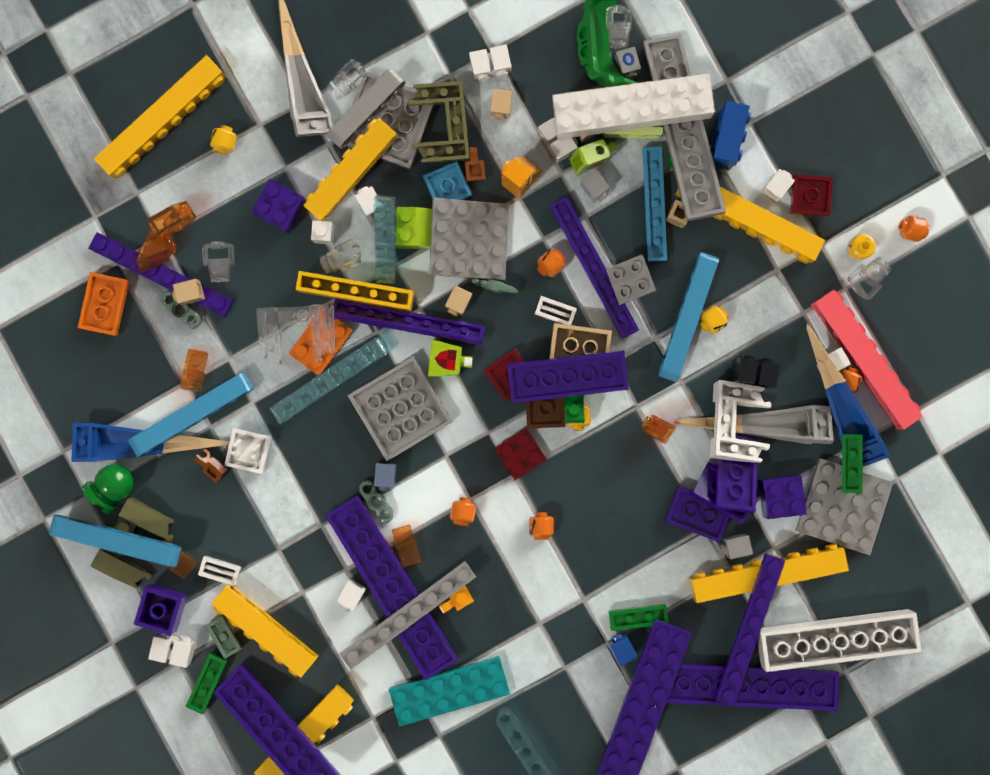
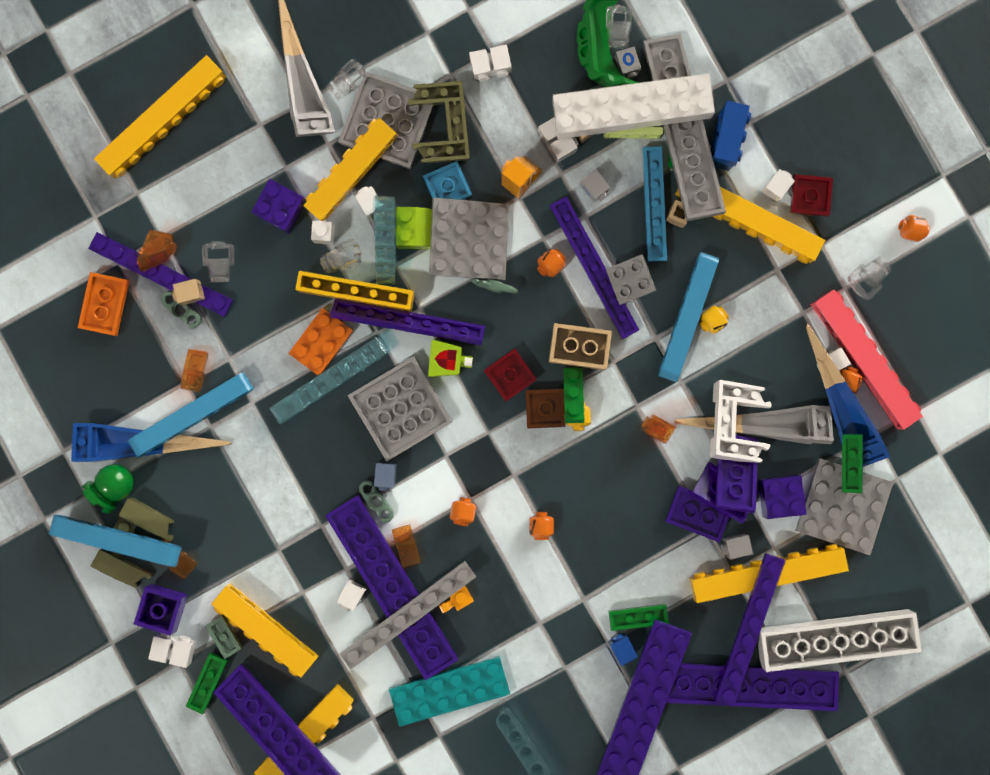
(172, 219): clear orange slope -> none
(212, 467): dark orange plate -> none
(222, 563): white tile -> none
(223, 140): yellow head -> none
(248, 451): white plate -> none
(317, 316): clear wedge -> none
(366, 108): light grey beam -> none
(458, 301): tan brick -> none
(474, 168): dark orange plate -> none
(501, 104): tan brick -> none
(520, 454): dark red plate -> none
(561, 305): white tile -> none
(568, 376): dark purple plate -> none
(591, 156): lime torso -> none
(756, 372): black piece -> none
(861, 247): yellow head -> none

